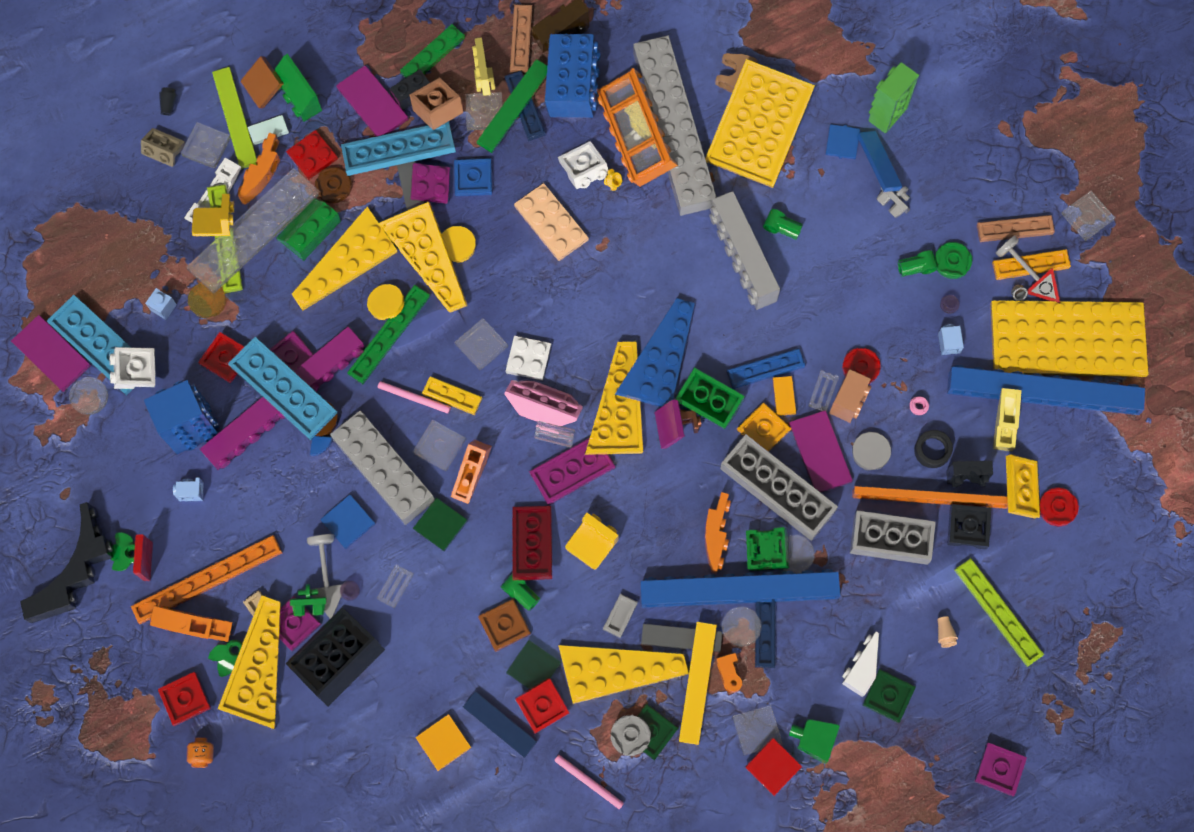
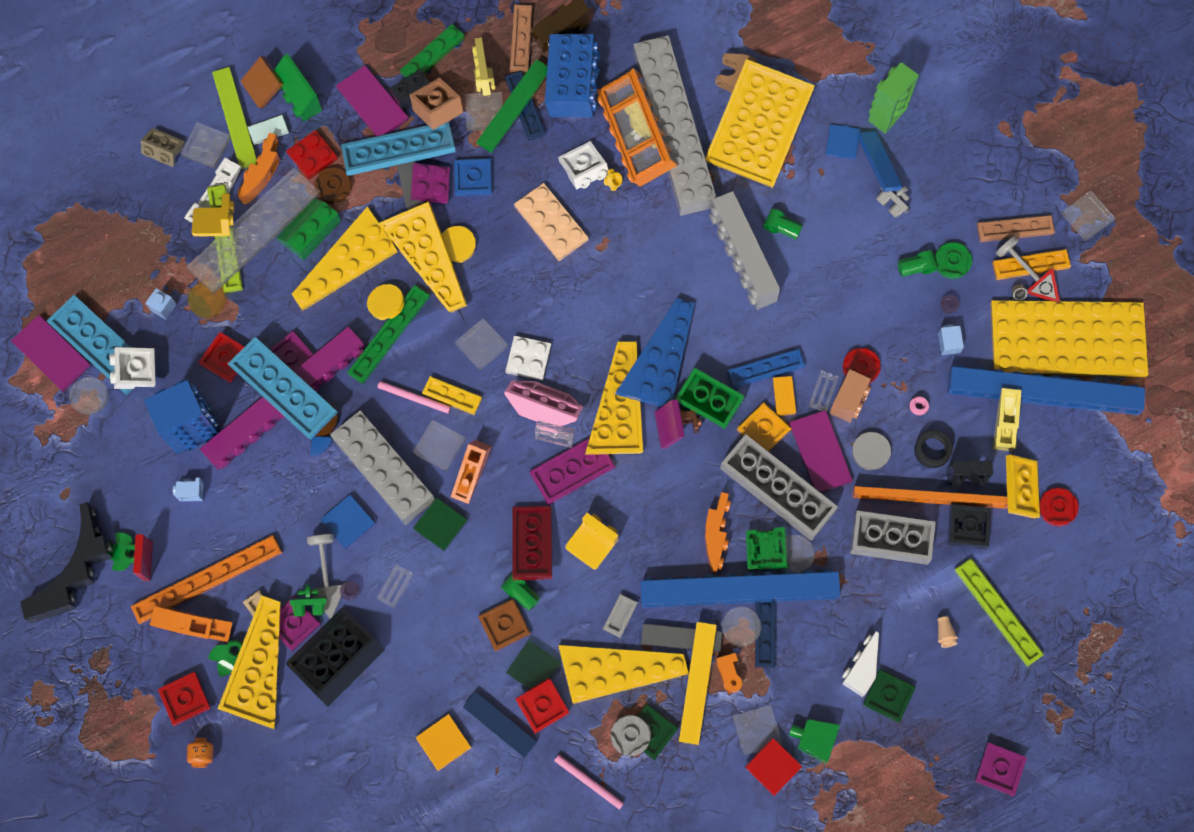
(167, 100): black cone -> none

